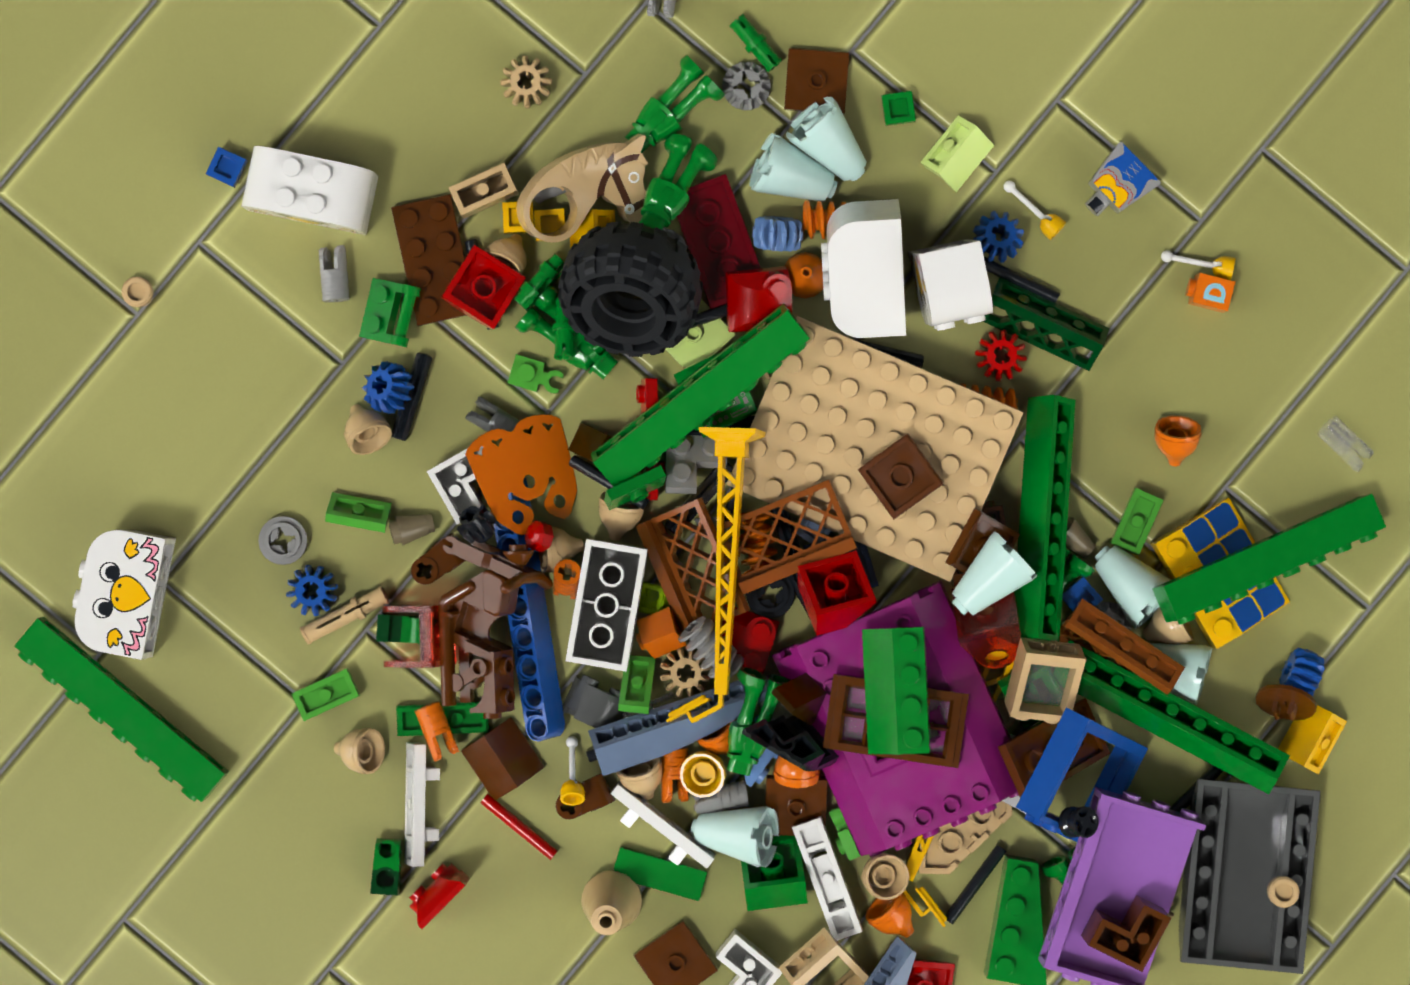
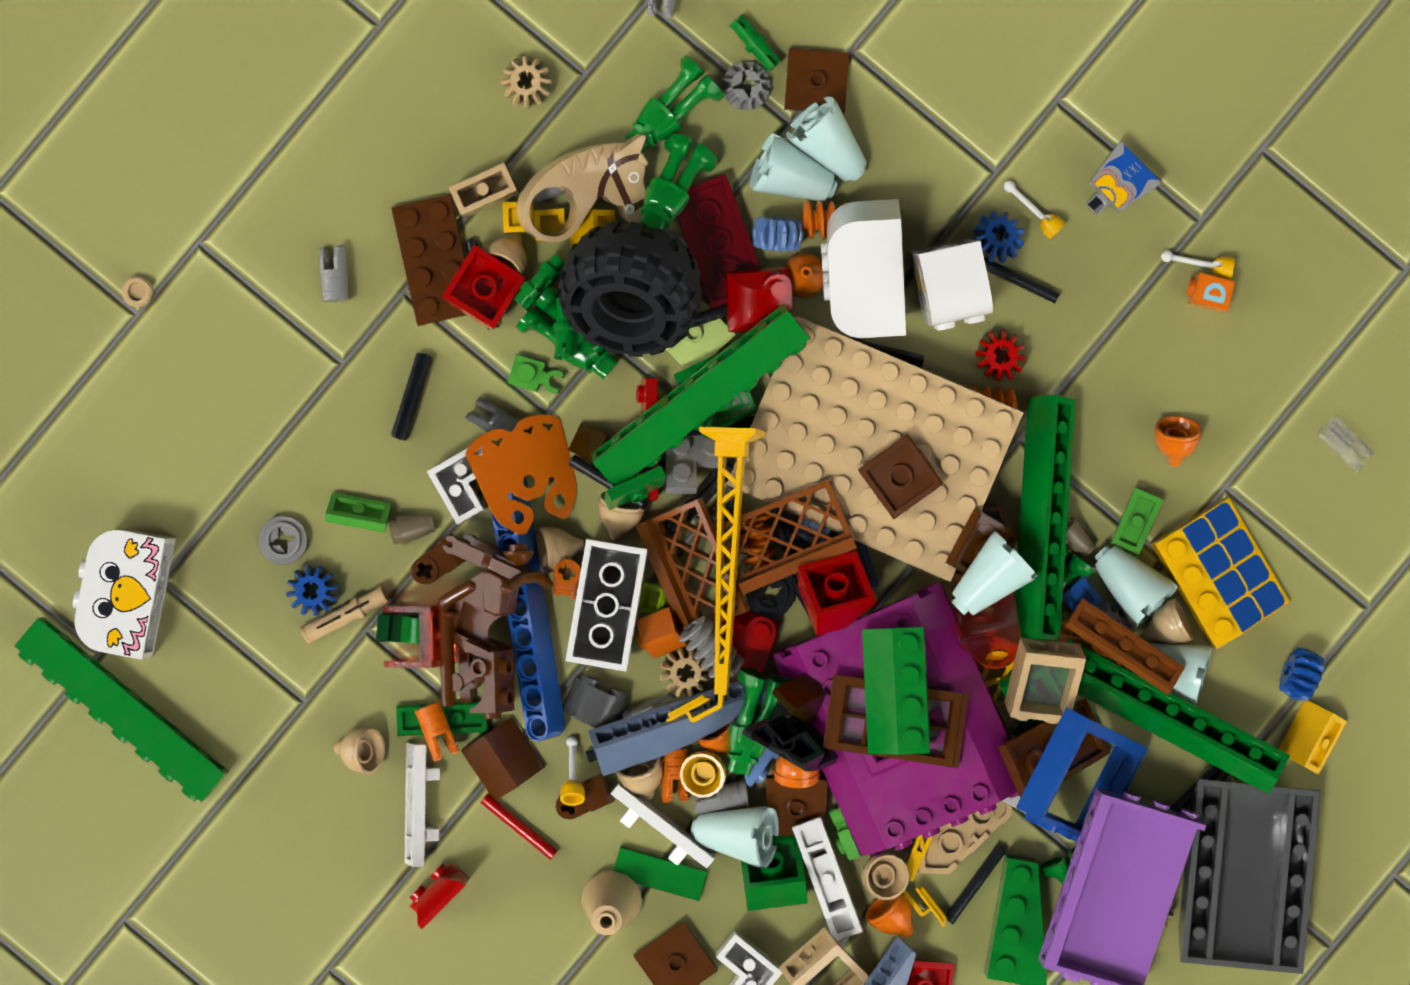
(226, 167): blue plate -> none
(310, 189): white brick -> none
(325, 694): bright green plate -> none
(366, 430): tan helmet -> none
(383, 310): green plate -> none
(387, 867): leg -> none
(388, 387): blue gear -> none
(476, 524): black gear -> none
(539, 536): red tile -> none
(637, 685): bright green plate -> none
(898, 108): green plate -> none
(957, 153): yellowish green panel -> none
(1048, 319): dark green fence -> none
(1084, 816): black wheel -> none
(1131, 939): reddish brown brick -> none
(1269, 558): green brick -> none
(1283, 891): tan tile -> none
(1286, 702): reddish brown piece -> none

